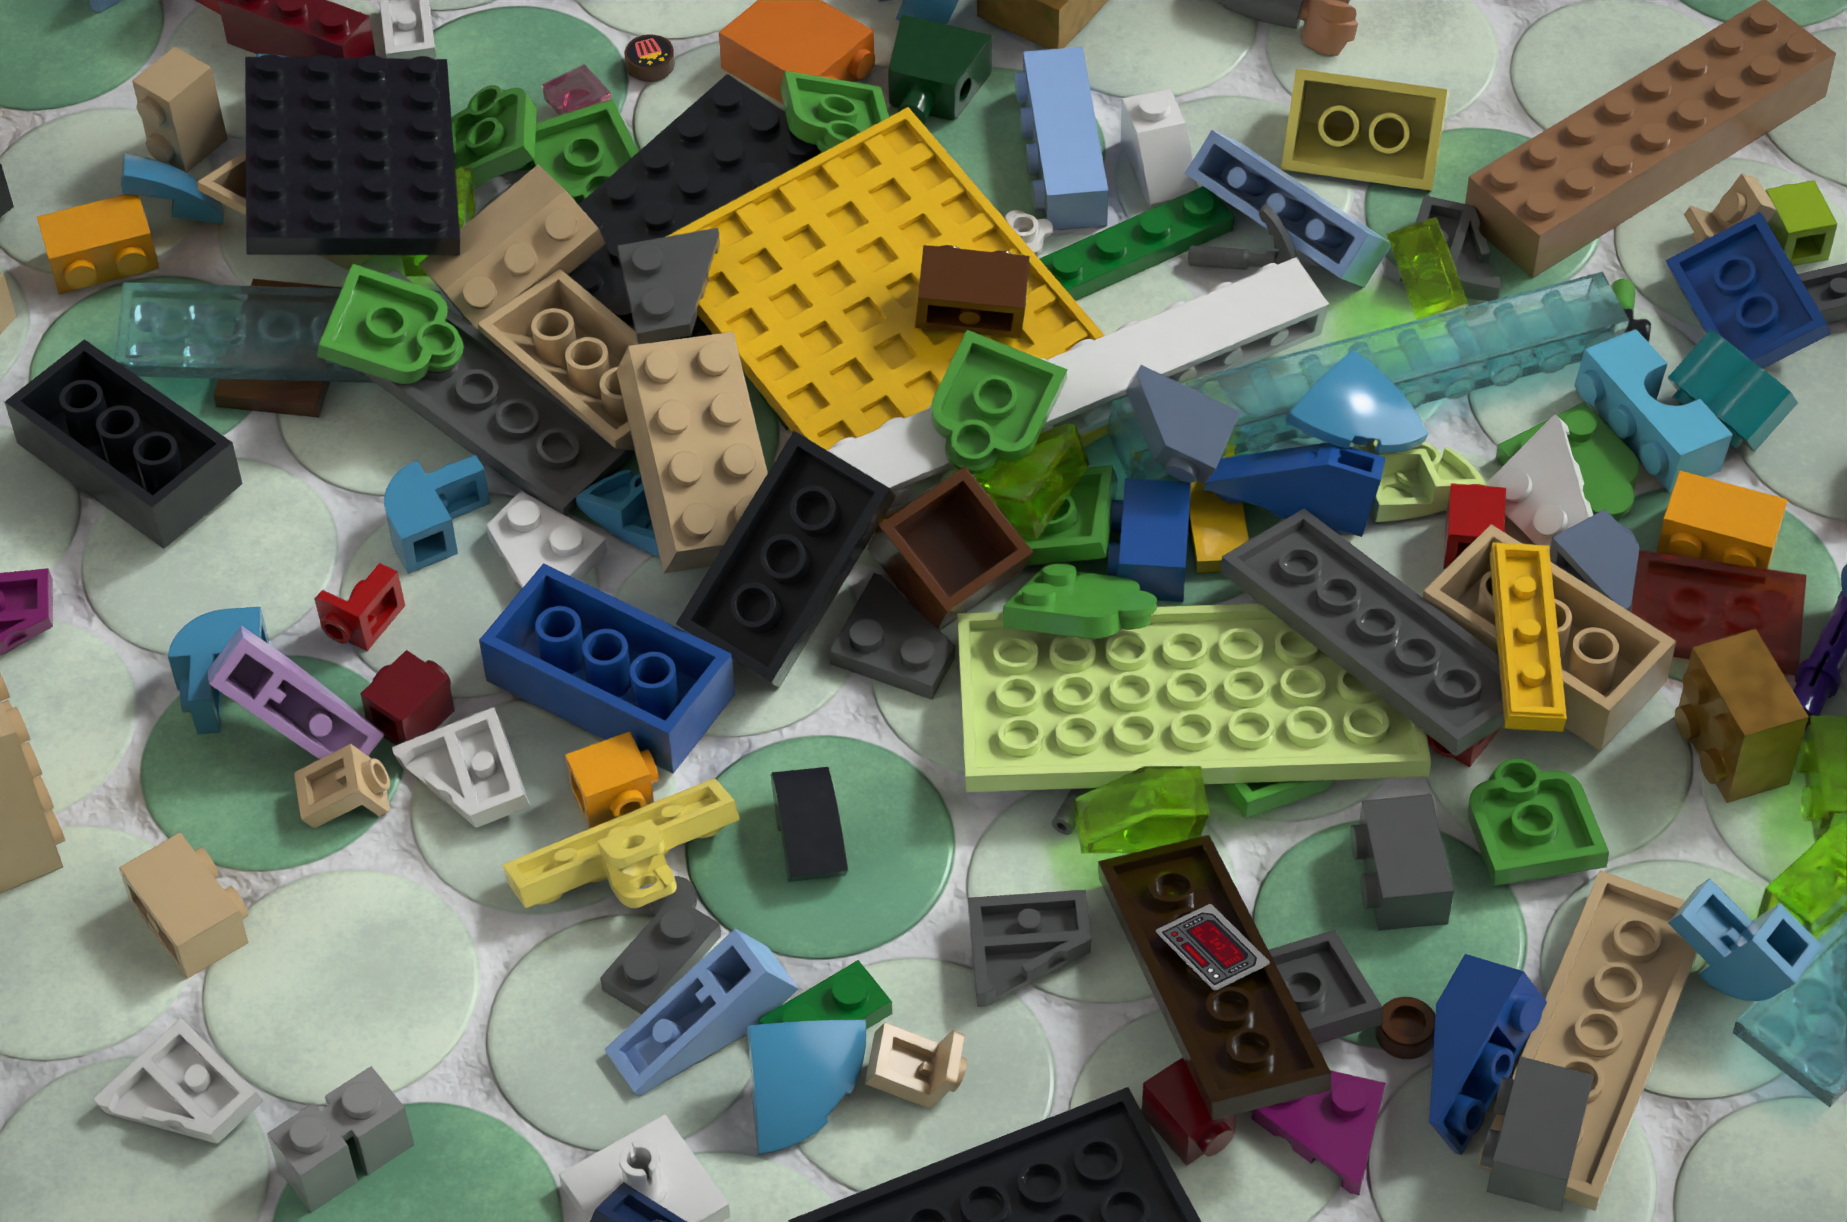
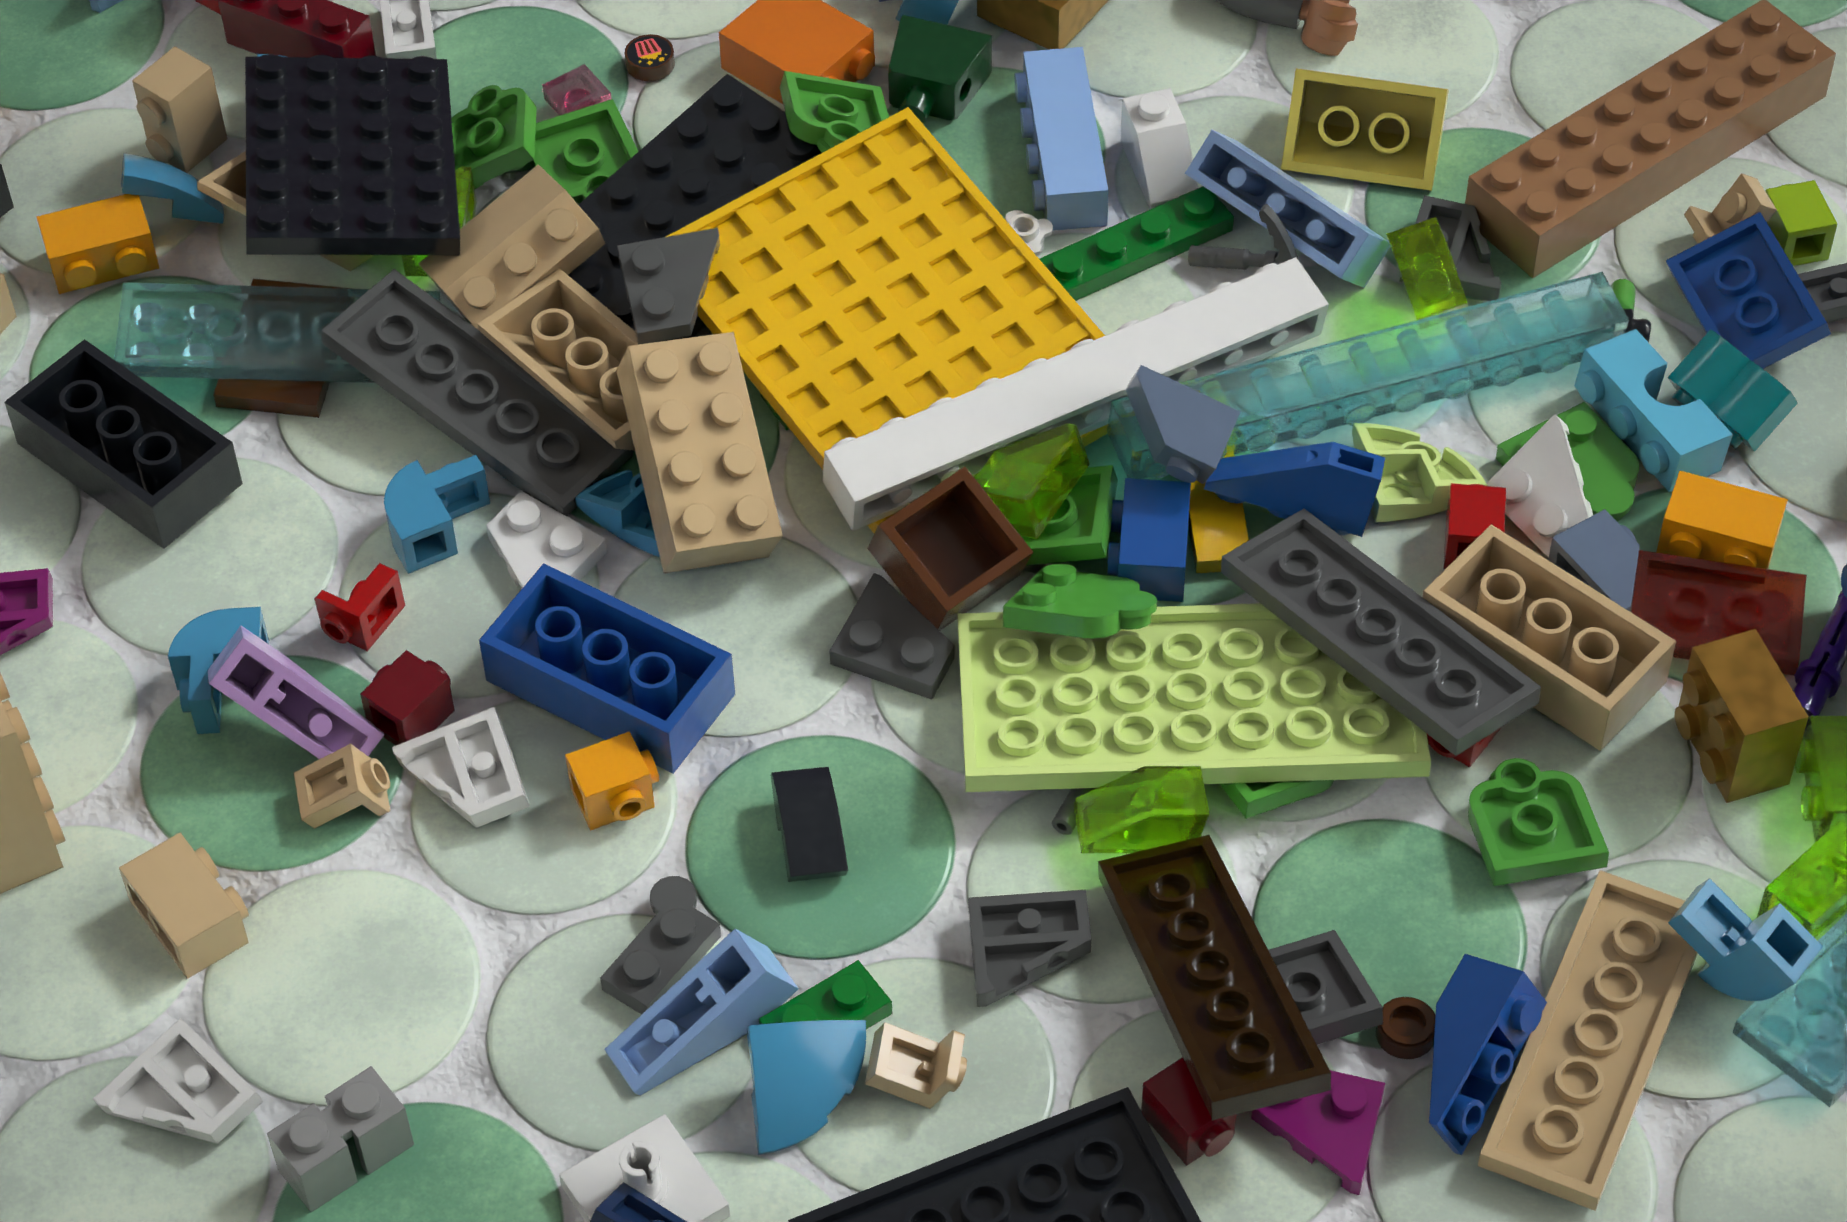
(390, 328): bright green plate -> none
(624, 849): light yellow plate -> none
(787, 558): black brick -> none
(972, 291): reddish brown brick -> none
(993, 402): bright green plate -> none
(1212, 947): sticker -> none
(1358, 407): dark azure brick -> none
(1403, 862): dark grey brick -> none
(1527, 637): yellow tile -> none
(1538, 1134): dark grey brick -> none

